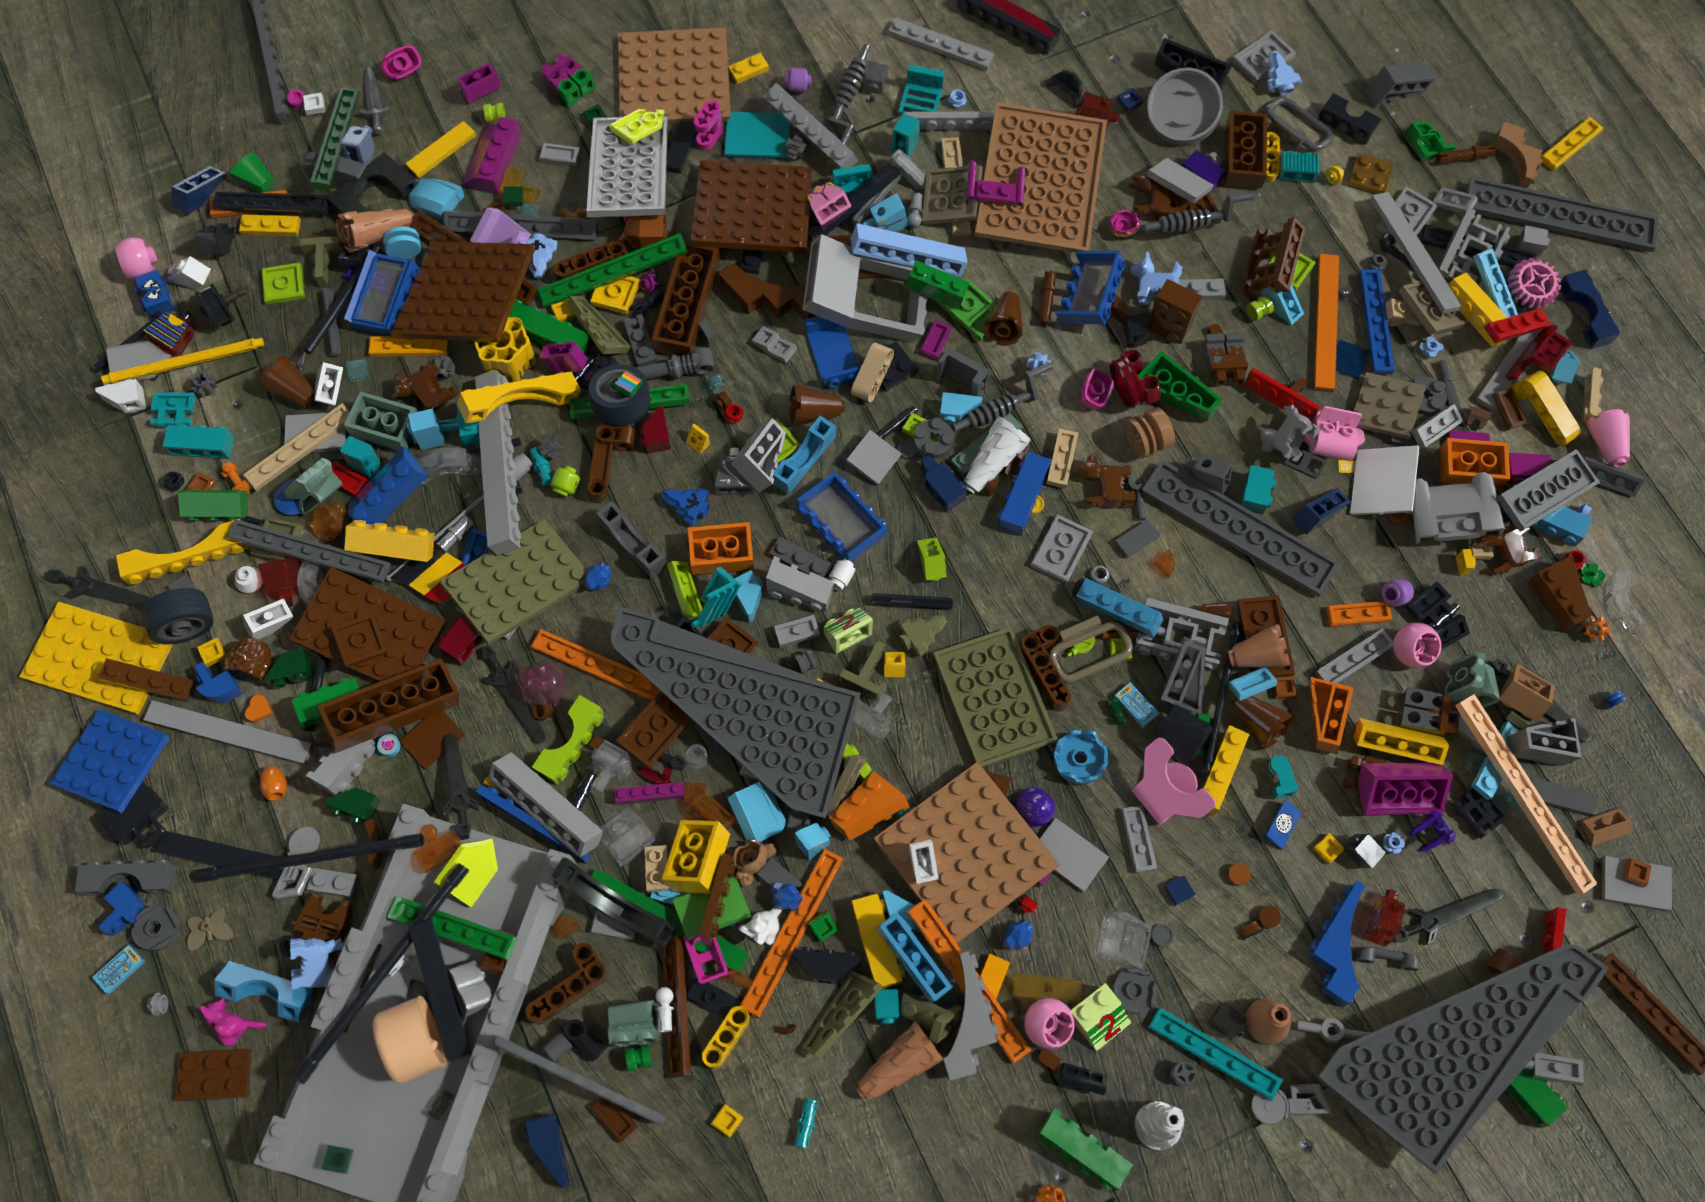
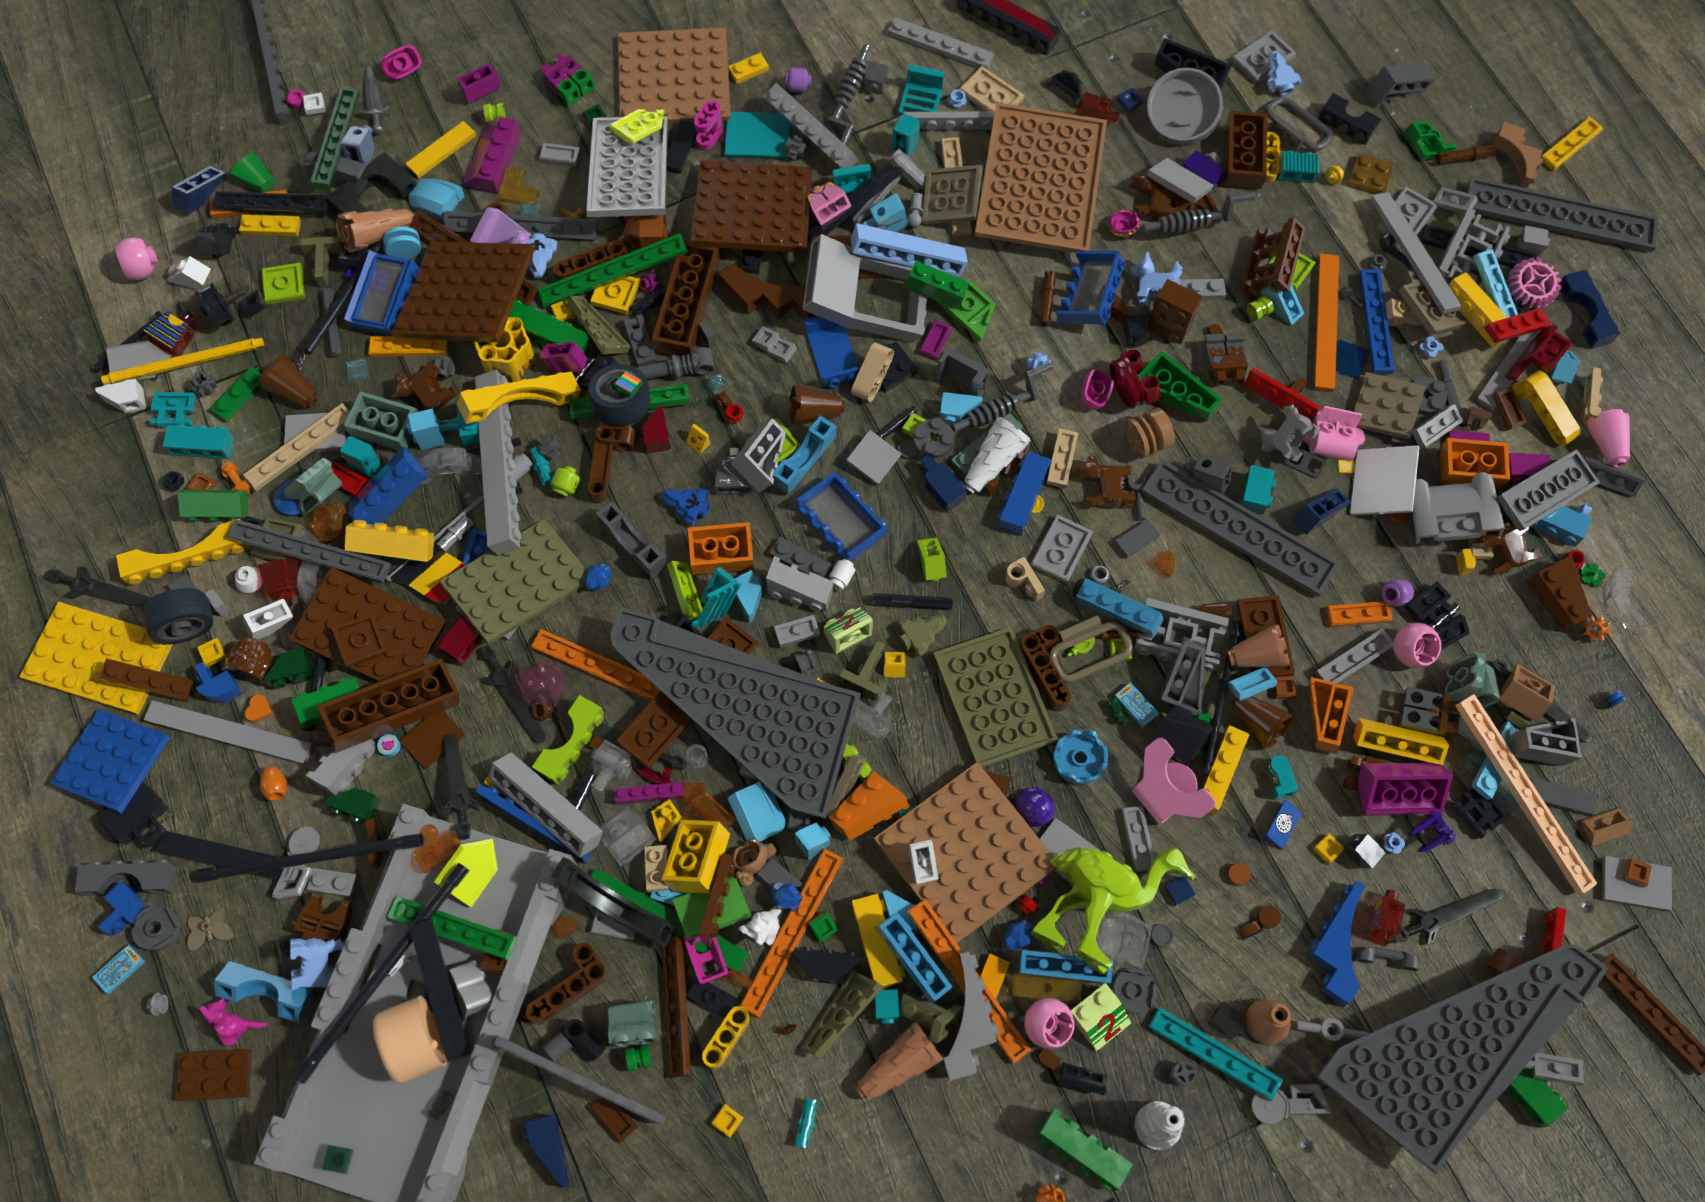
(154, 293): blue brick -> none
(216, 603): none -> light grey plate
(238, 395): none -> green plate
(254, 303): none -> black plate
(328, 383): white slope -> none
(513, 196): dark green tile -> none
(664, 1012): white pin -> none
(665, 819): none -> yellow piece
(987, 89): none -> tan tile
(995, 191): magenta plate -> none
(1005, 320): reddish brown cone -> none
(1027, 577): none -> tan plate
(1059, 966): none -> dark azure brick
(1102, 886): none -> lime animal

